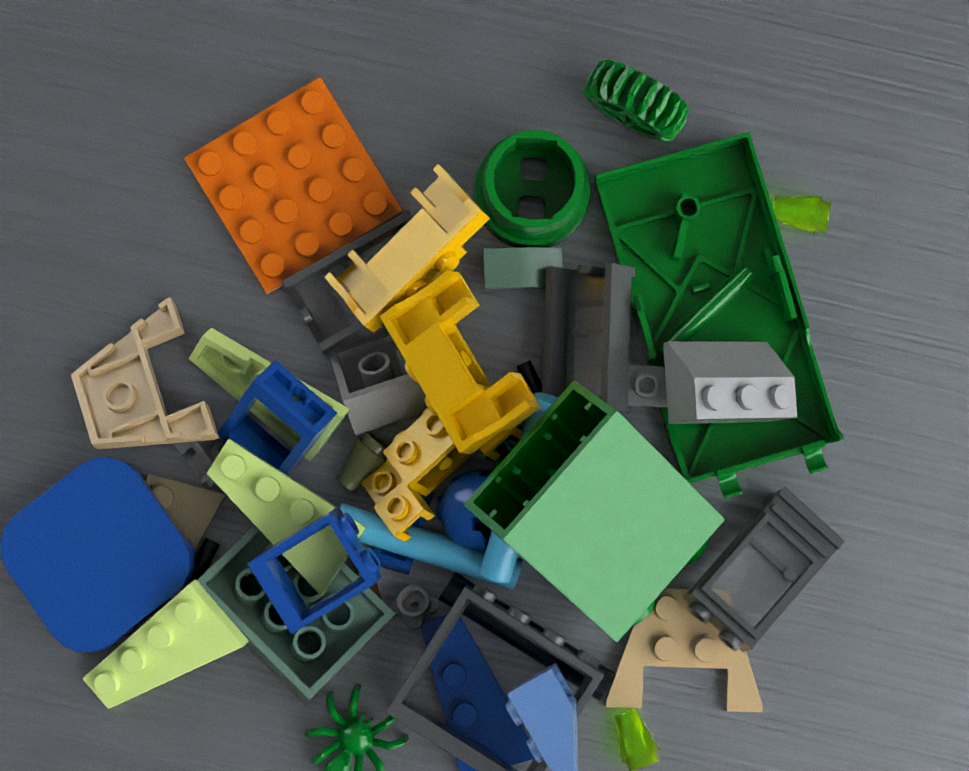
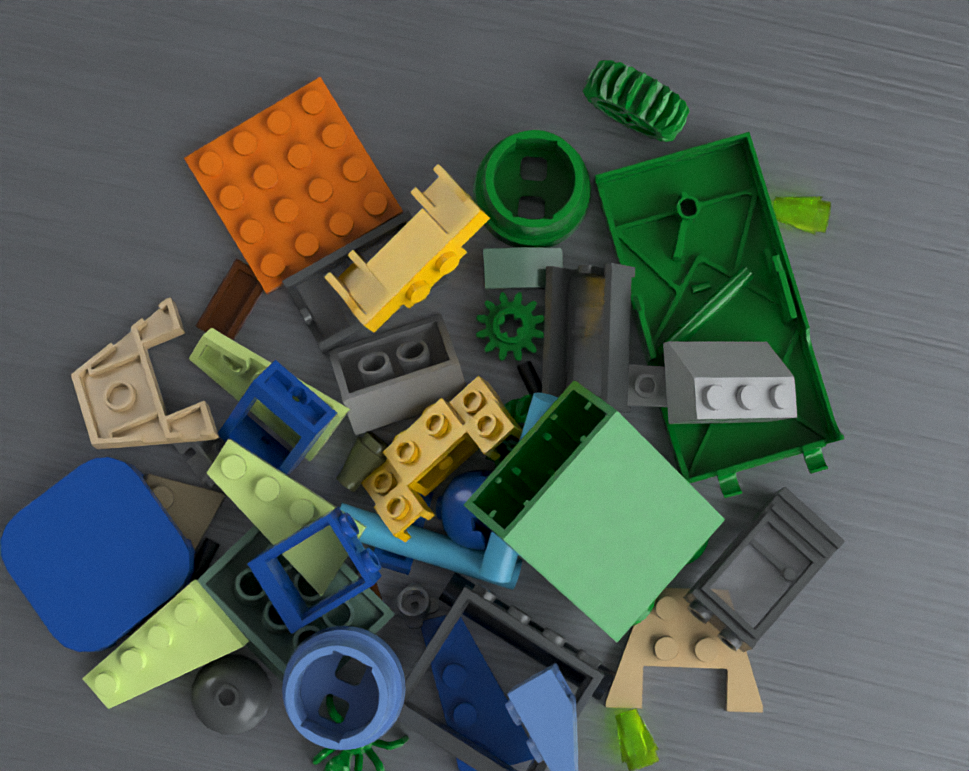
(231, 694): none -> dark grey cylinder
(232, 301): none -> reddish brown tile
(372, 703): none -> medium blue piece
(448, 370): yellow bracket -> none
(497, 319): none -> green gear

